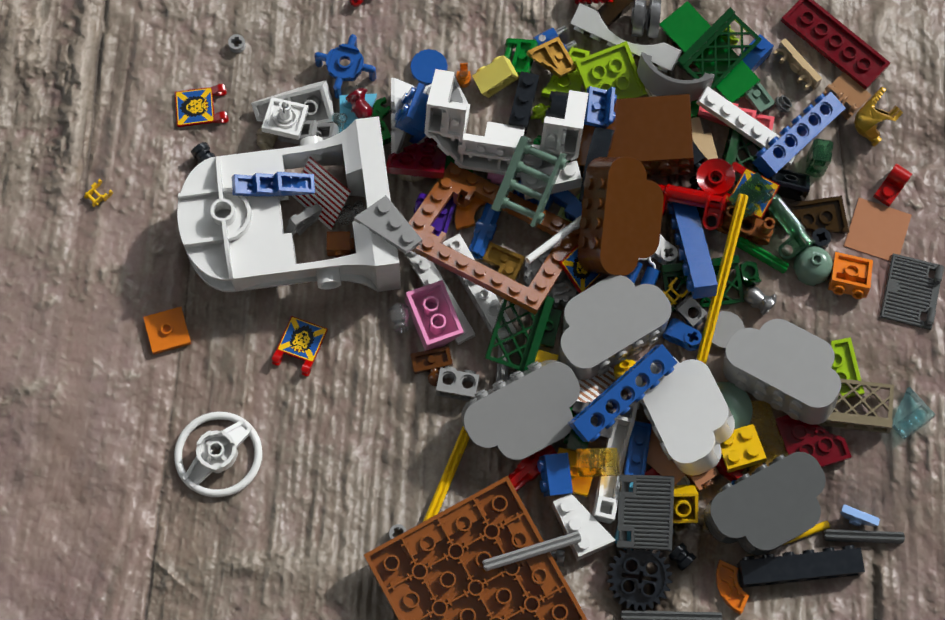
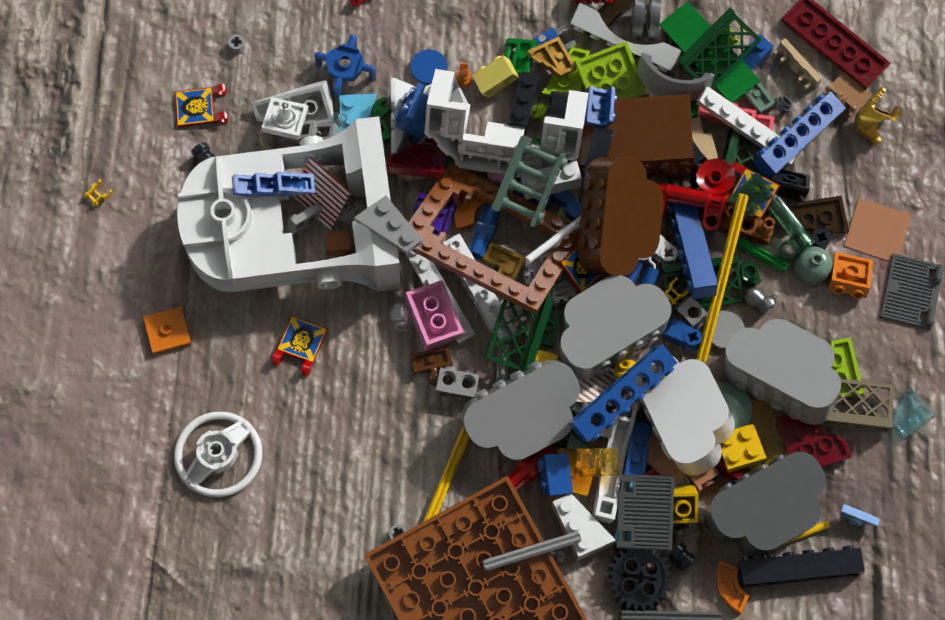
(359, 105): dark red animal -> none
(819, 157): clear green brick -> none
(864, 536): dark grey axle -> none
(892, 185): red plate -> none

